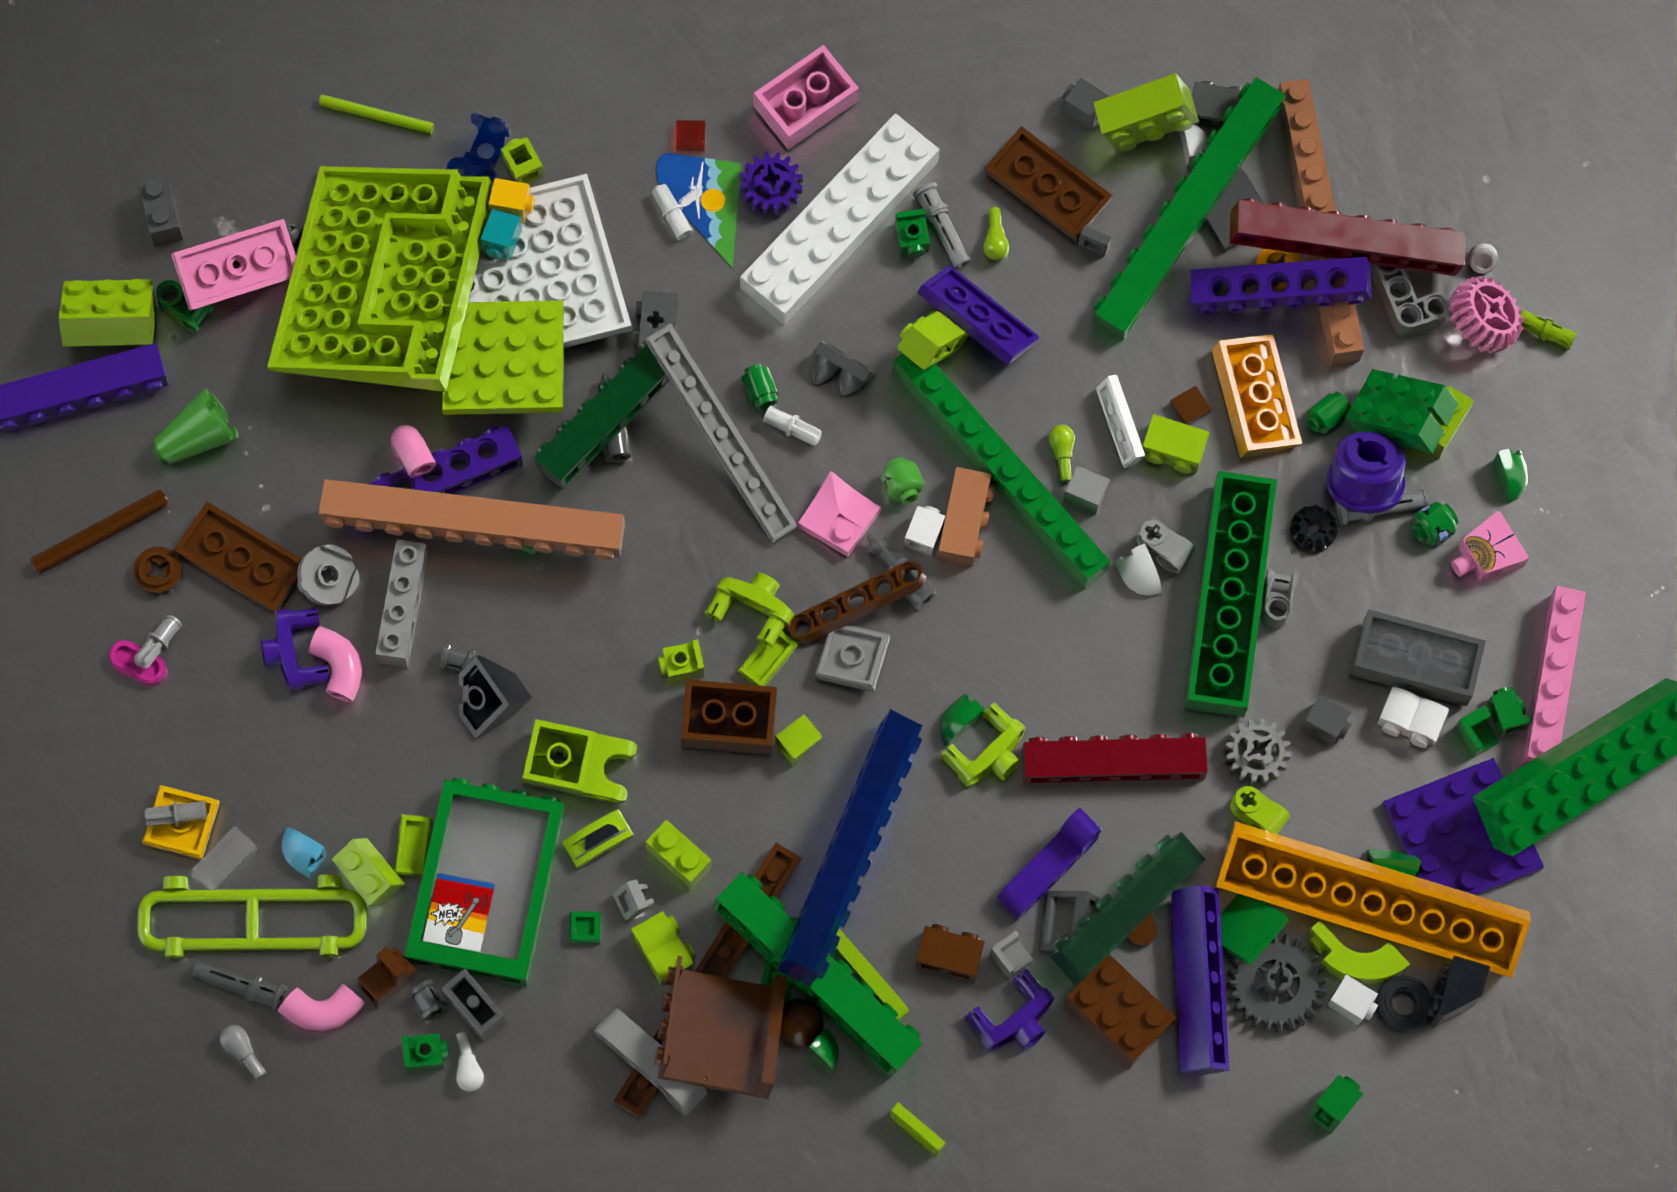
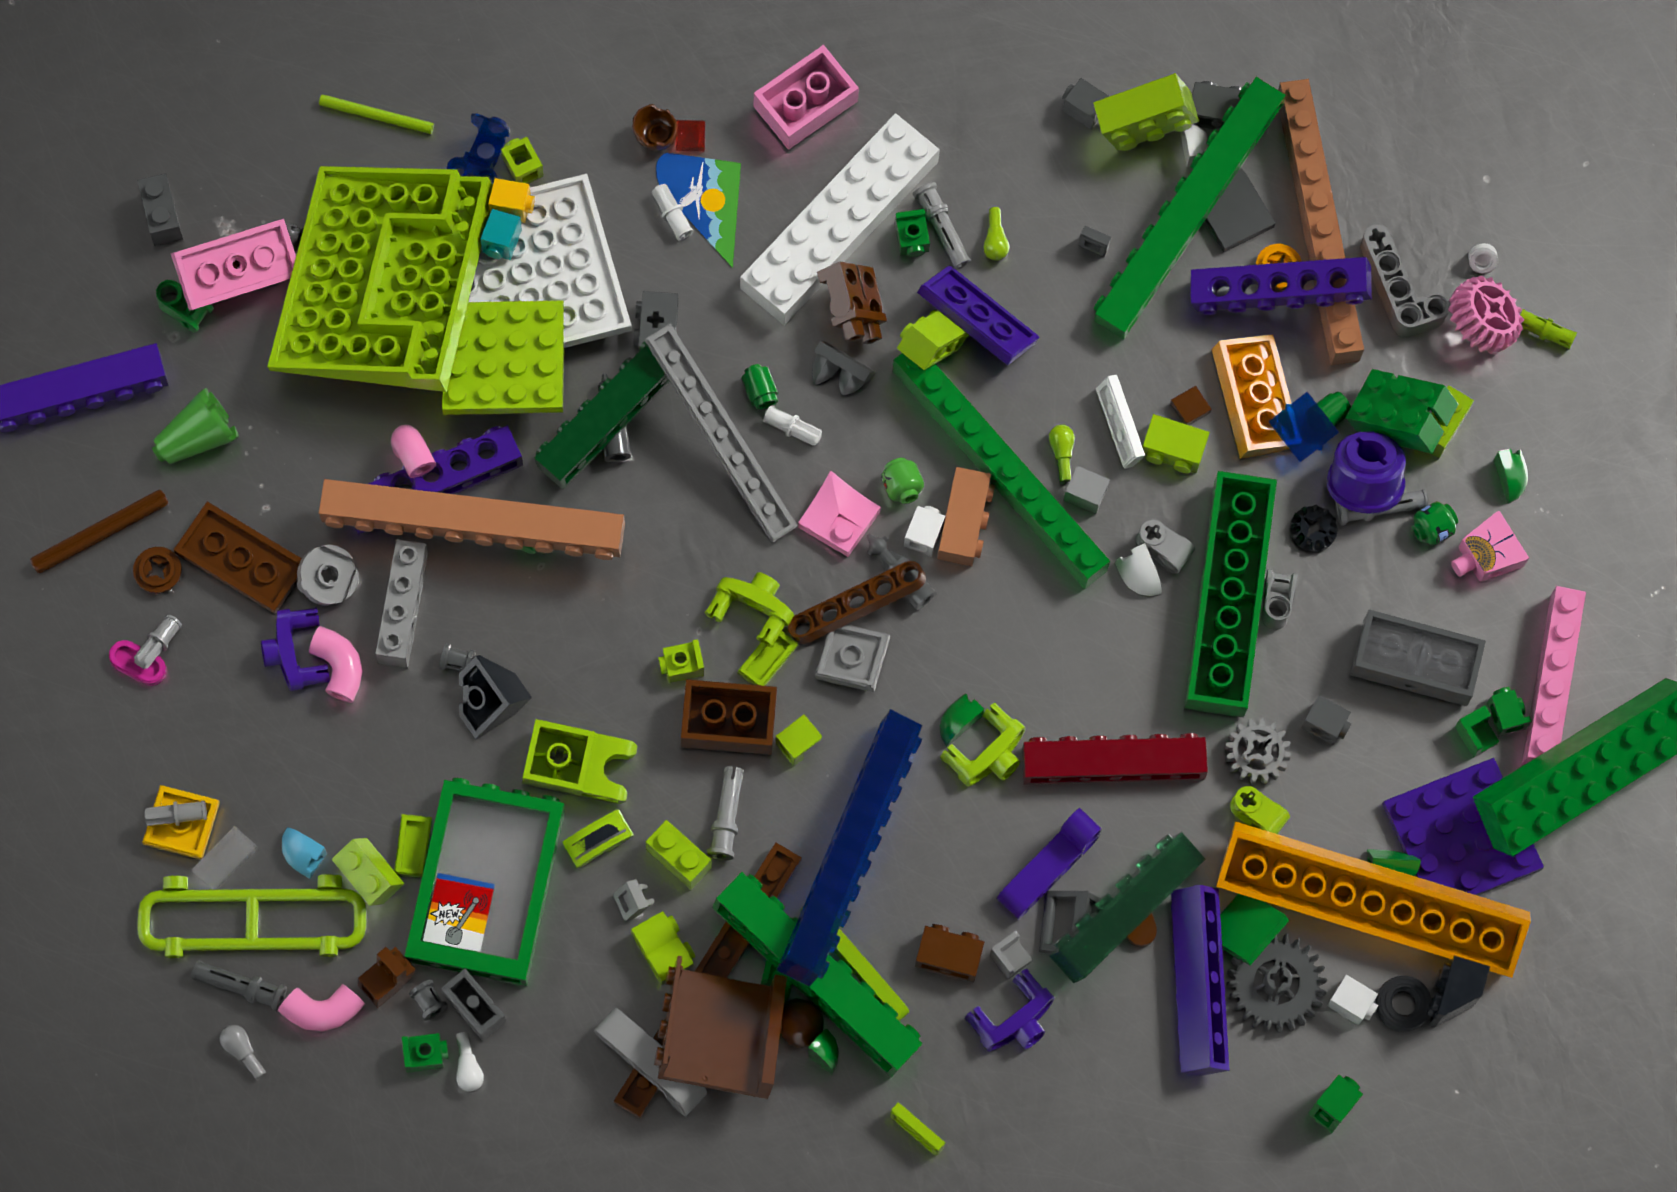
(107, 312): lime brick -> none
(585, 927): green tile -> none
(655, 127): none -> reddish brown hair
(725, 826): none -> light grey pin
(760, 186): dark purple gear -> none
(854, 301): none -> reddish brown hips
(1048, 183): reddish brown plate -> none
(1119, 1010): reddish brown brick -> none
(1303, 427): none -> clear blue piece
(1345, 236): dark red brick -> none
(1363, 967): lime arch -> none
(1412, 717): white brick -> none

